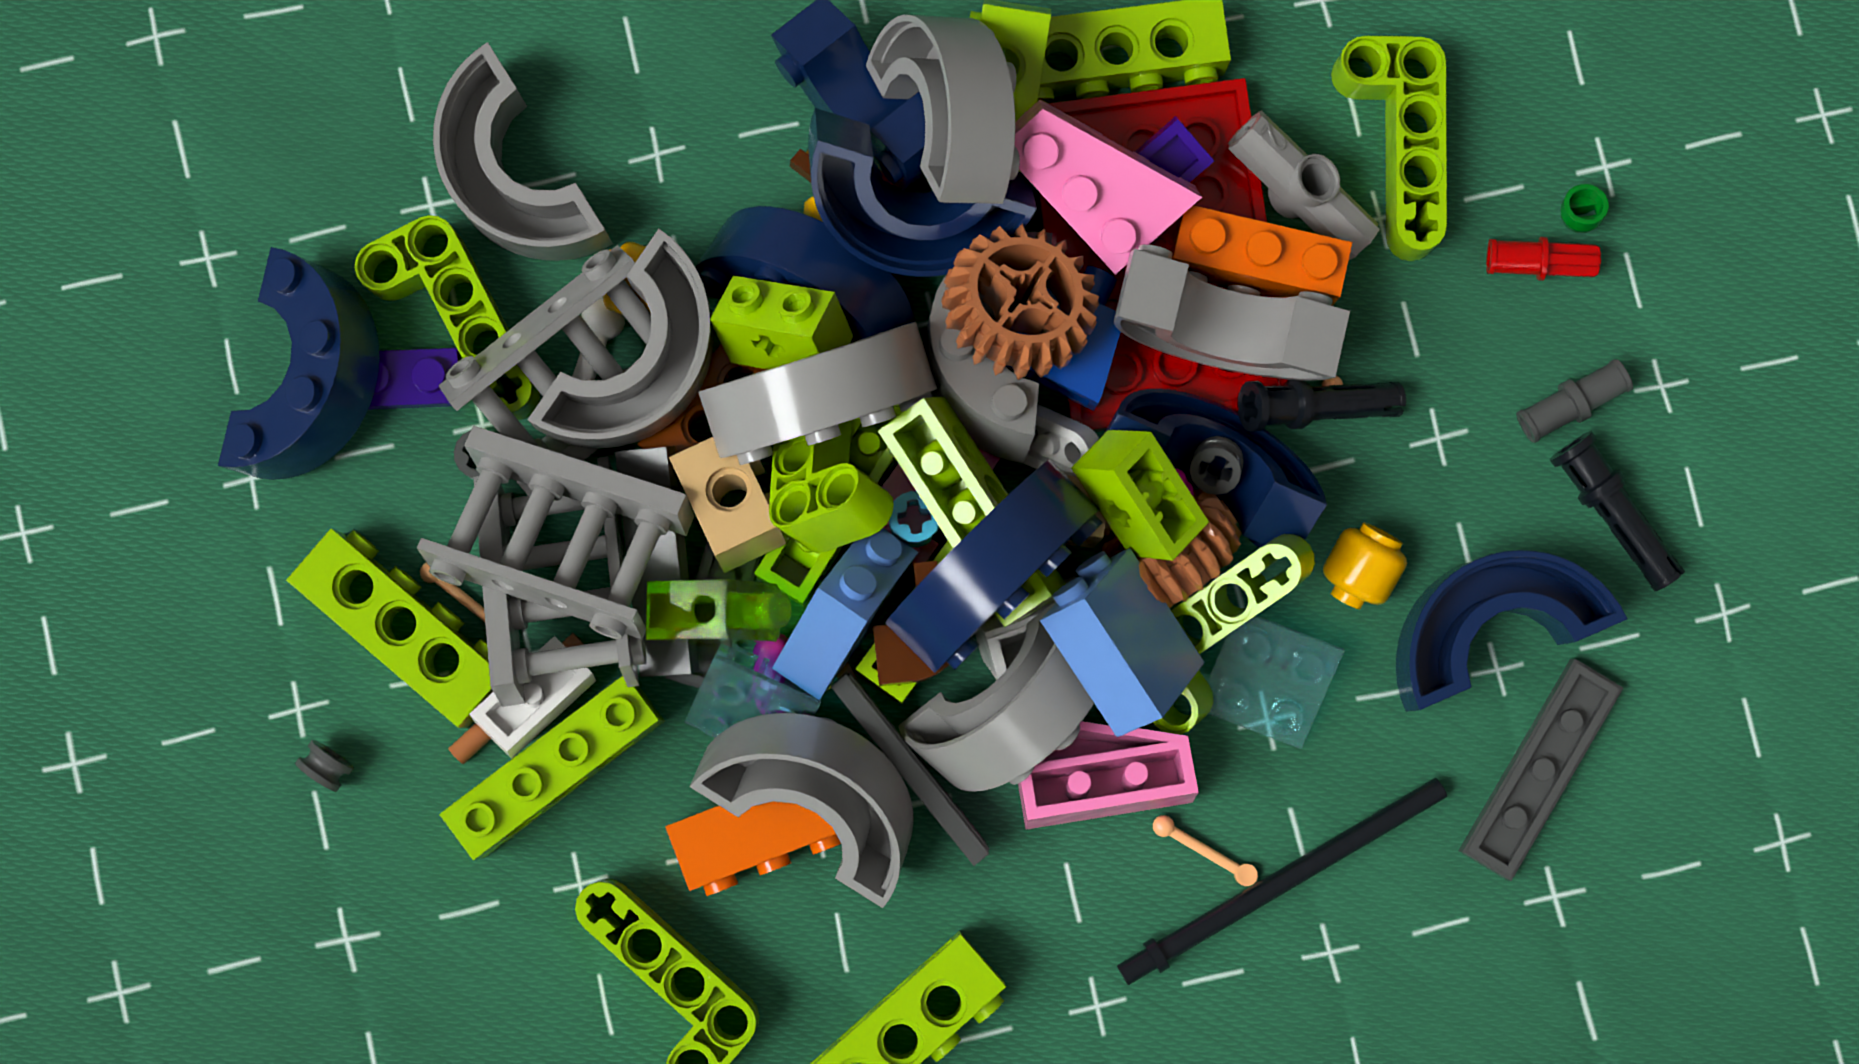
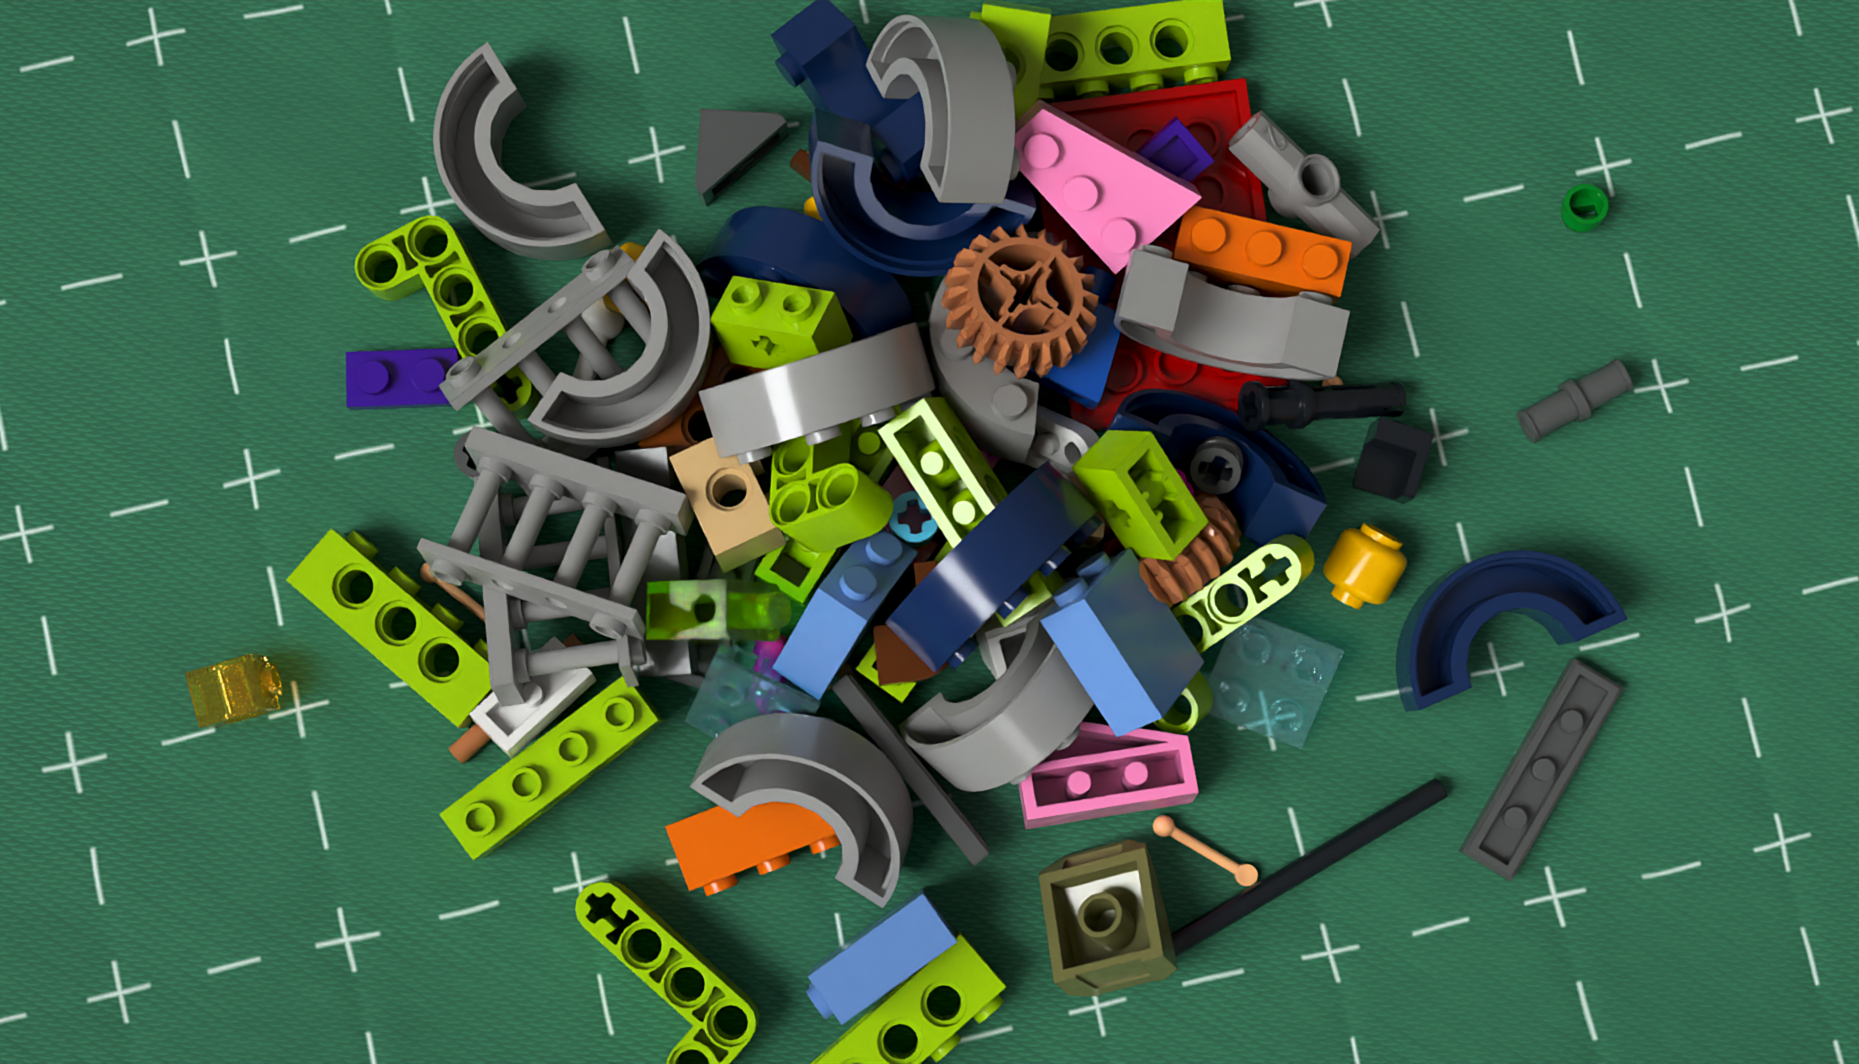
(234, 690): none -> clear yellow brick
(324, 765): dark grey bush -> none
(327, 379): dark blue brick -> none
(731, 146): none -> dark grey slope
(879, 958): none -> medium blue brick
(1106, 920): none -> olive slope
(1392, 460): none -> black panel
(1403, 146): lime beam -> none
(1543, 258): red axle -> none
(1604, 490): black pin -> none

